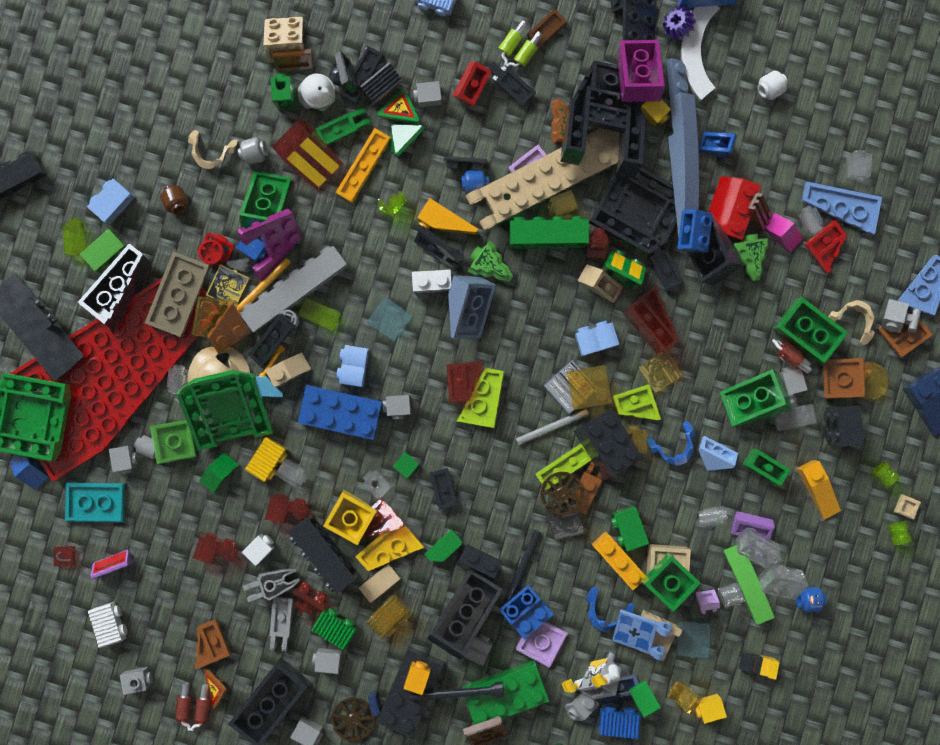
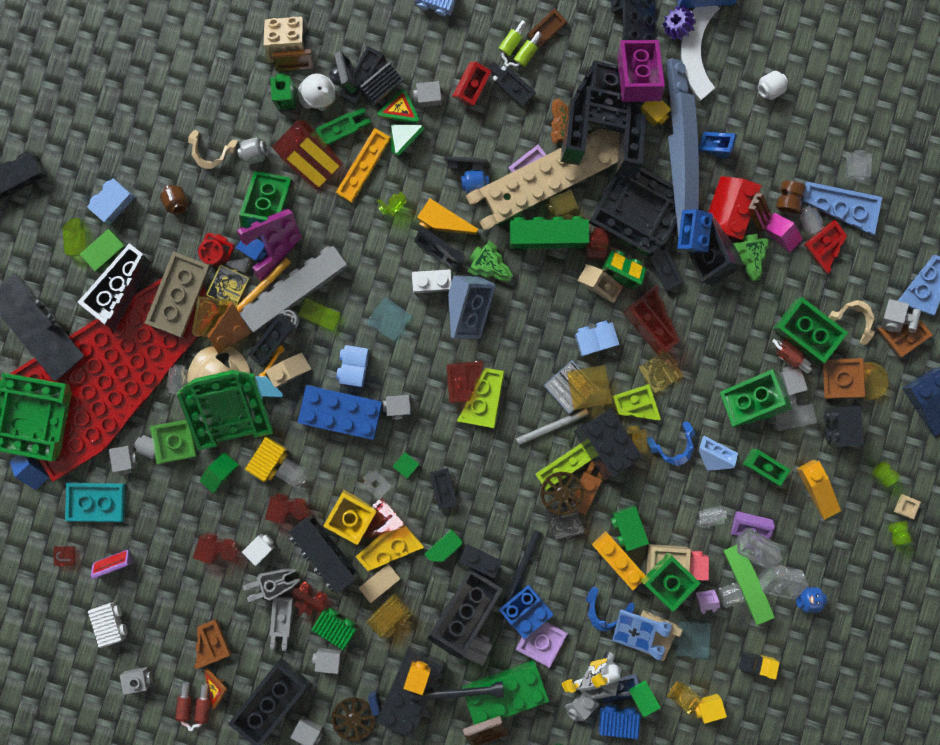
(699, 565): none -> coral brick
(790, 197): none -> reddish brown wheel

